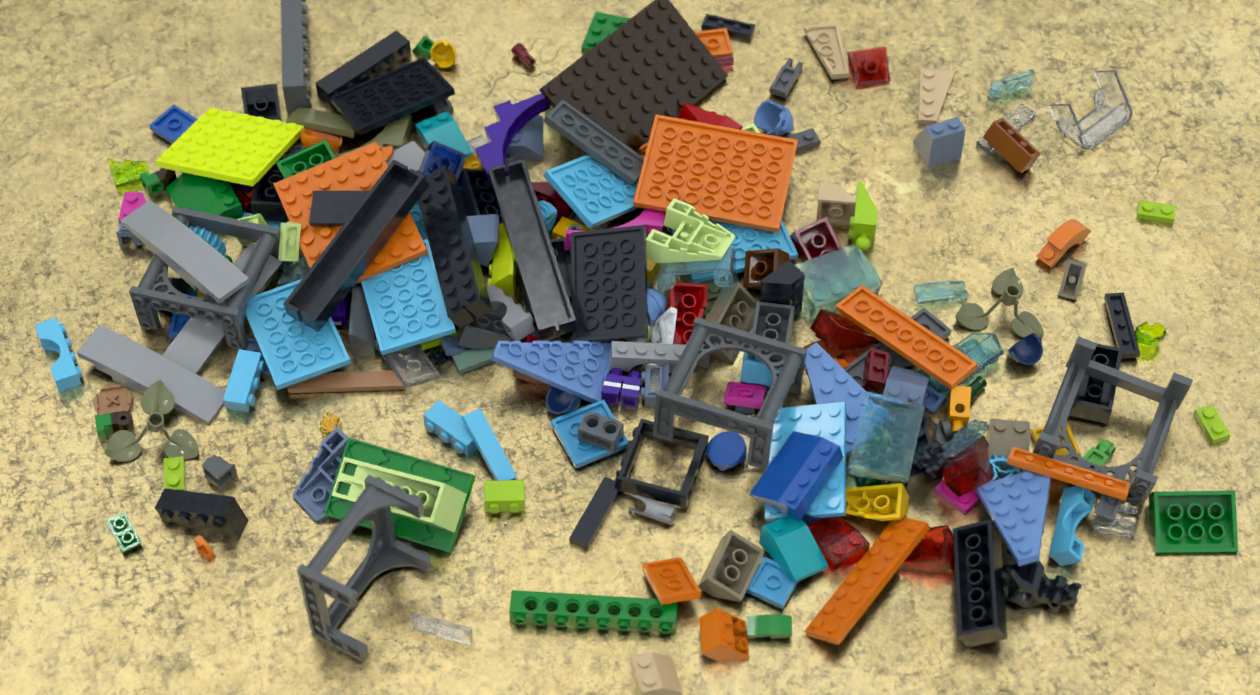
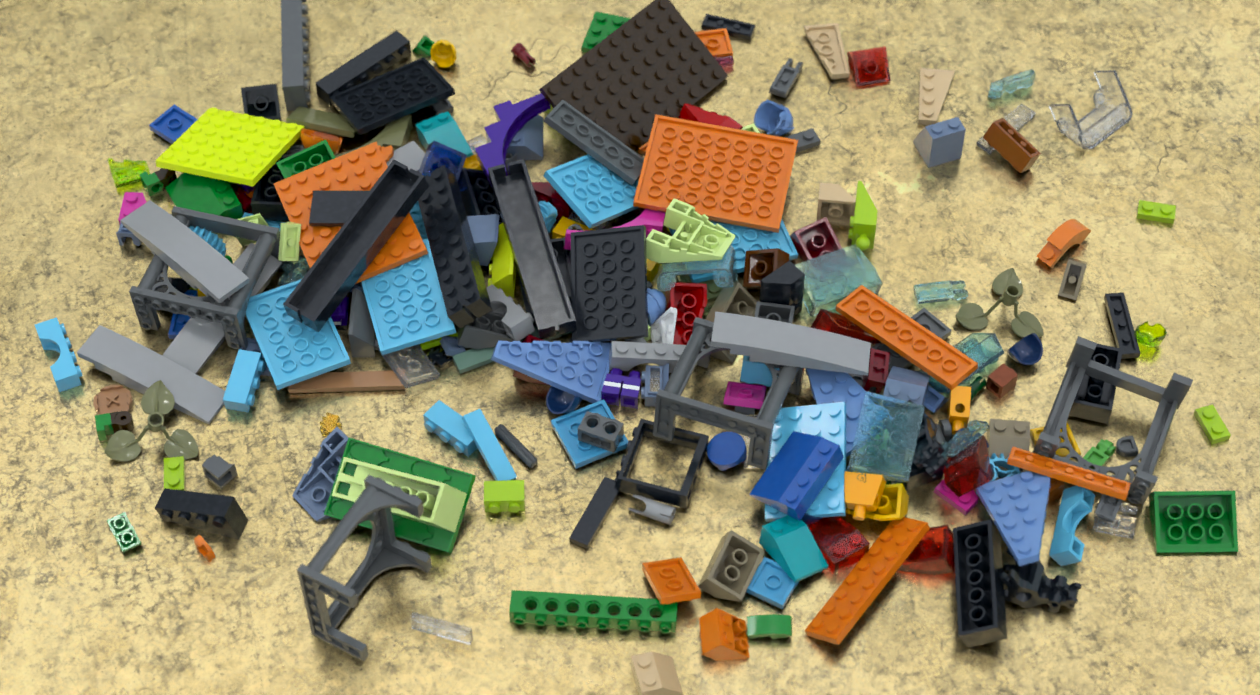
(515, 445): none -> dark grey axle
(789, 344): none -> light grey slope
(863, 492): none -> light orange torso
(1001, 380): none -> copper brick
(1126, 447): none -> dark grey tile

